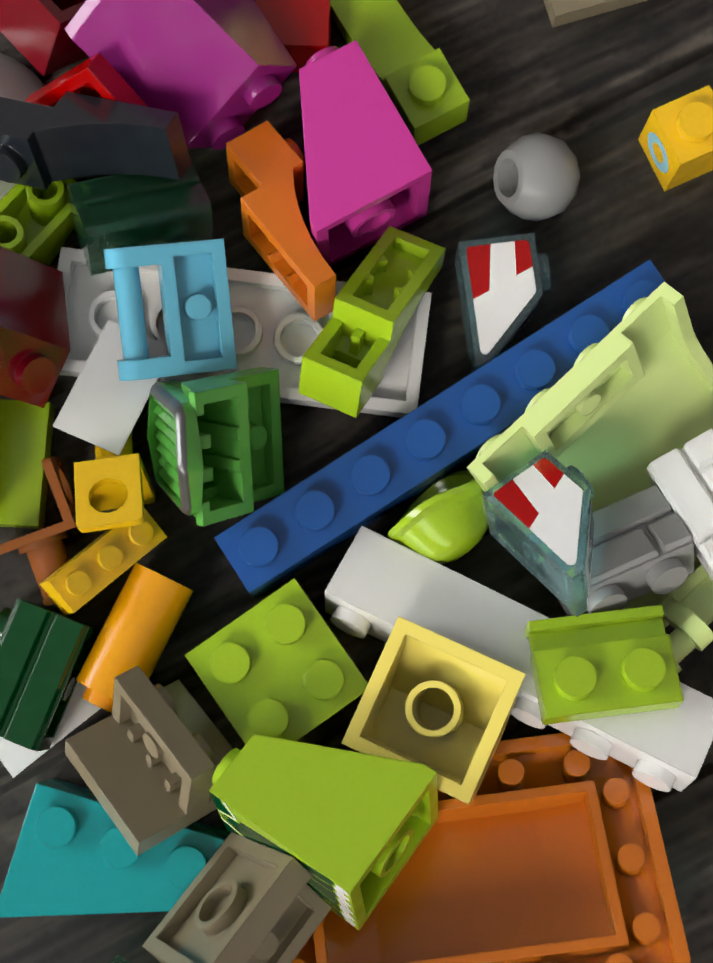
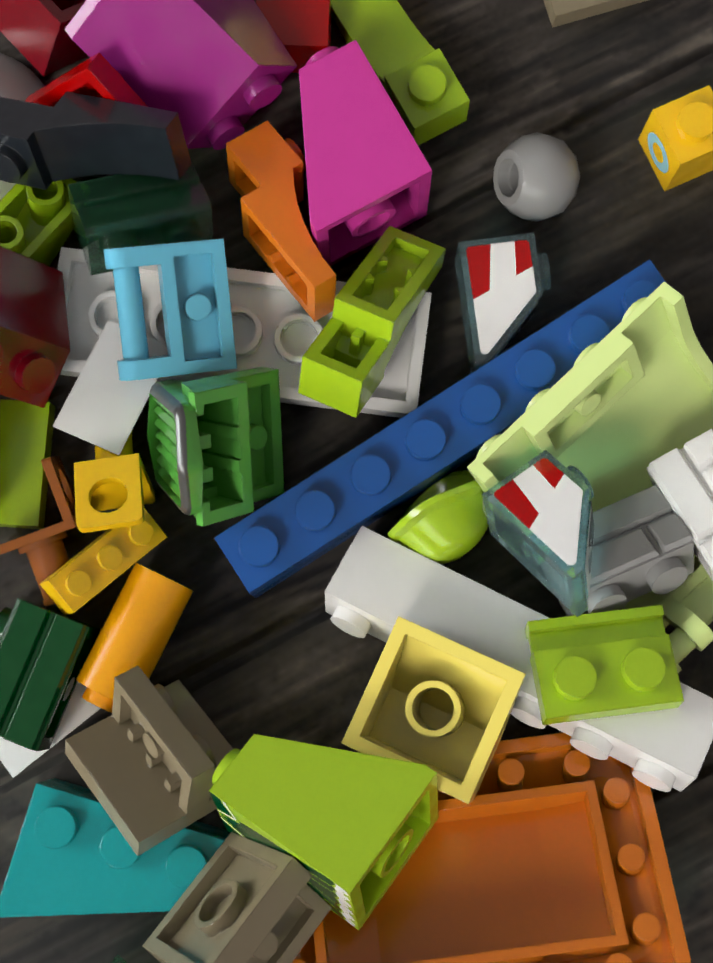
(278, 668): lime brick -> none

